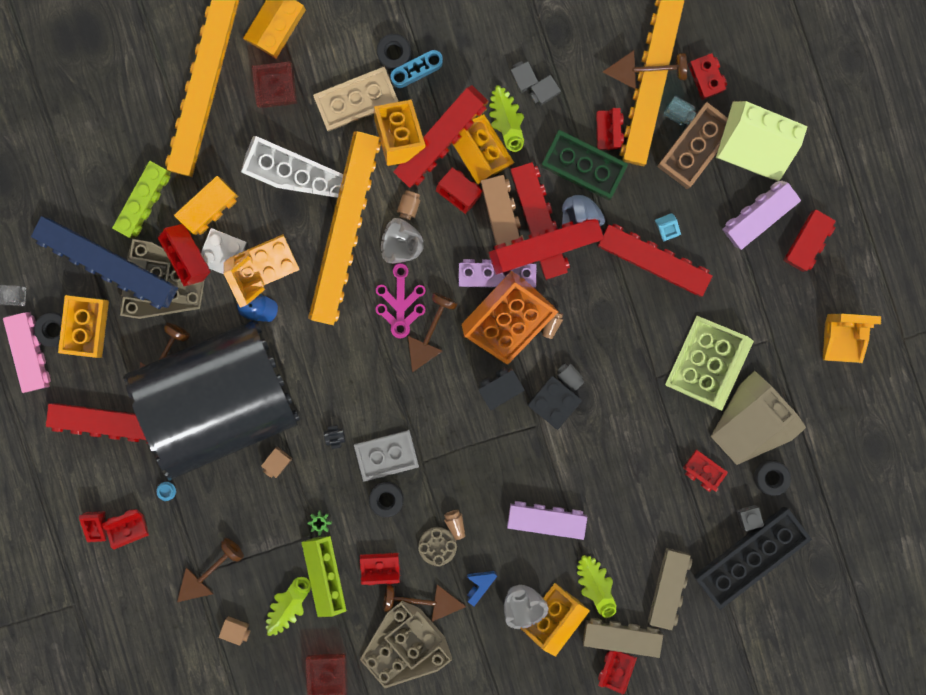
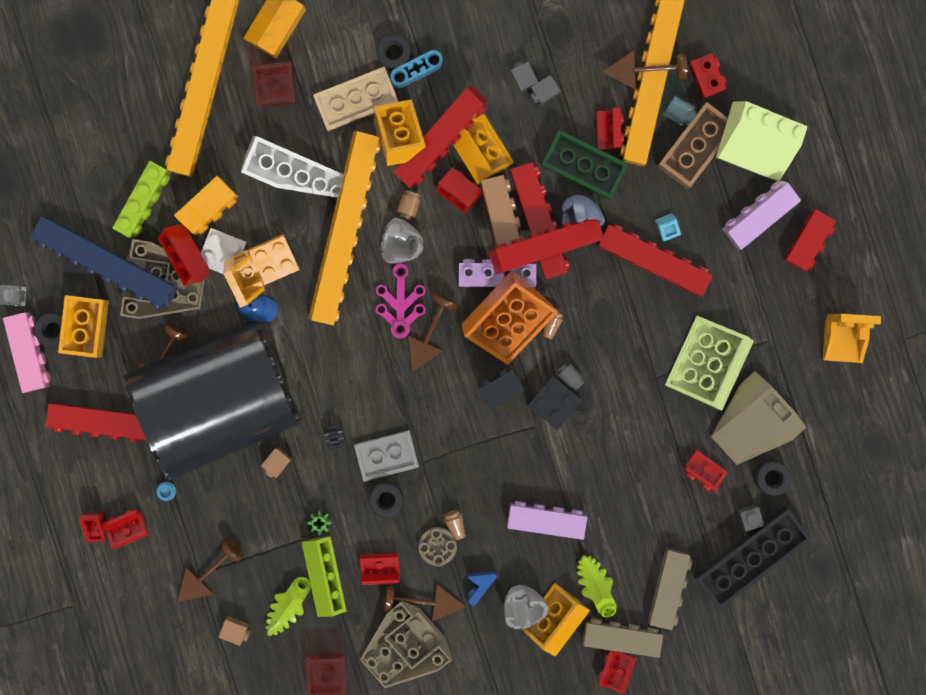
(507, 119): lime plant -> none

